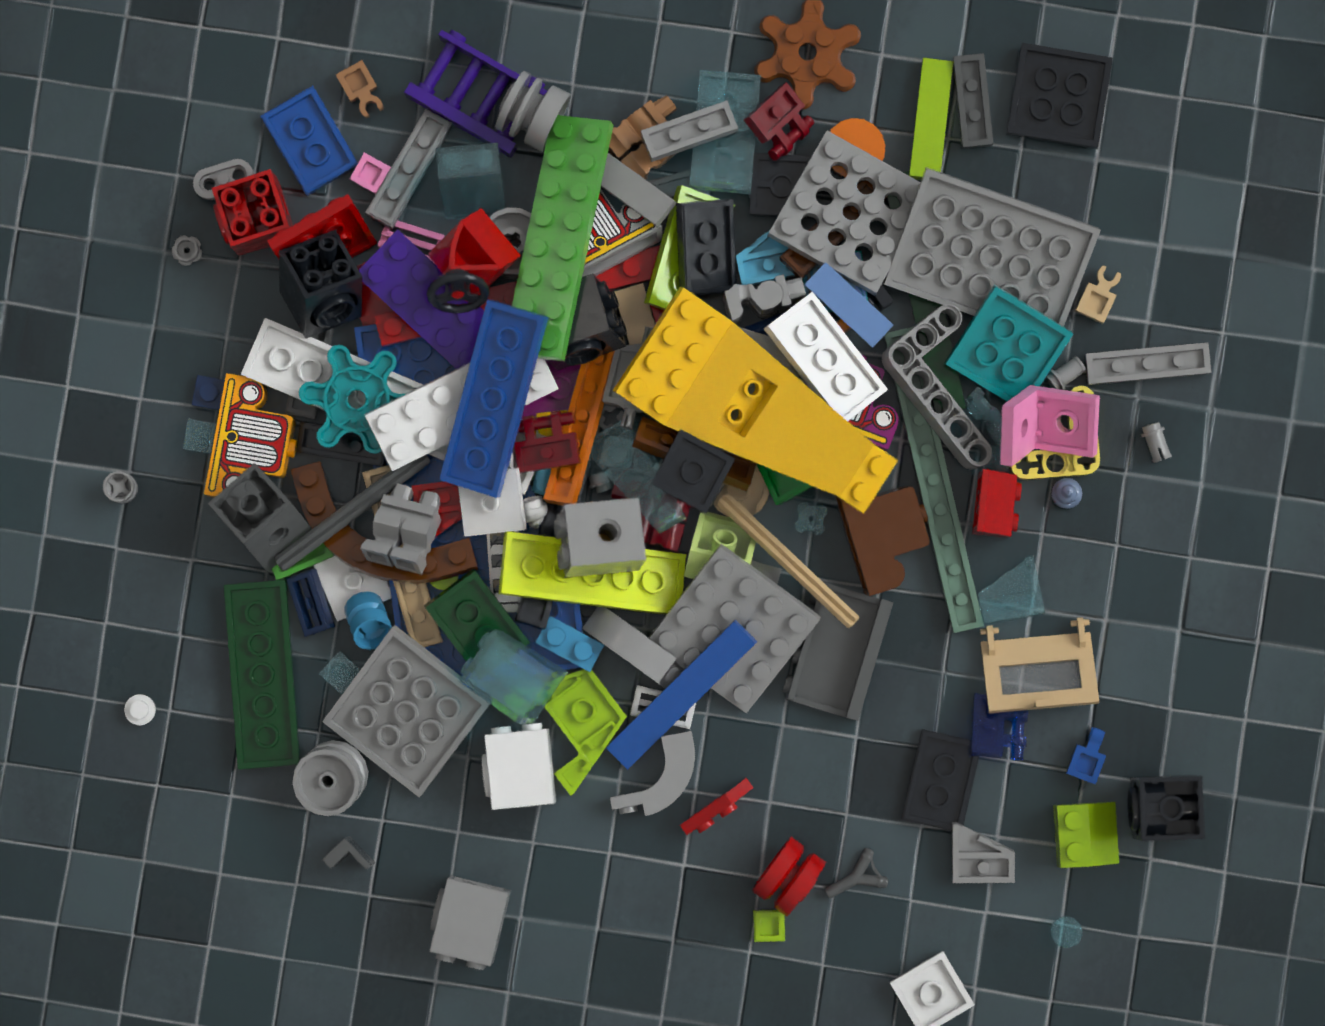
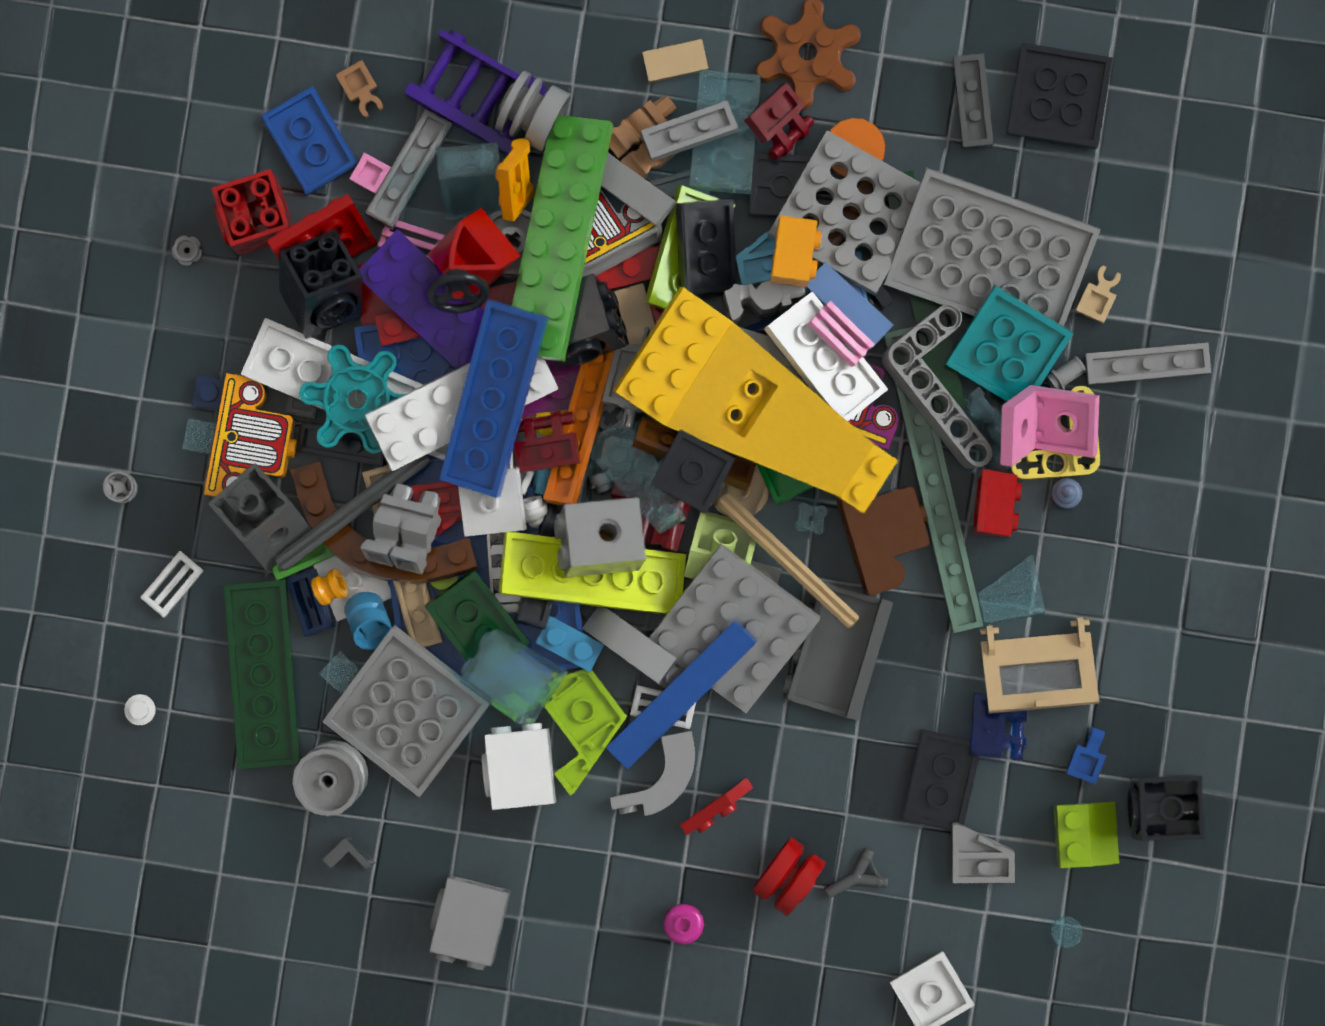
(189, 564): none -> white tile
(221, 174): light grey plate -> none
(329, 587): none -> light orange wheel
(514, 180): none -> light orange plate
(675, 61): none -> tan tile
(683, 923): none -> dark pink head
(768, 925): lime tile -> none
(794, 251): none -> light orange brick
(844, 330): none -> bright pink tile
(931, 116): lime tile -> none
(1155, 439): light grey pin -> none

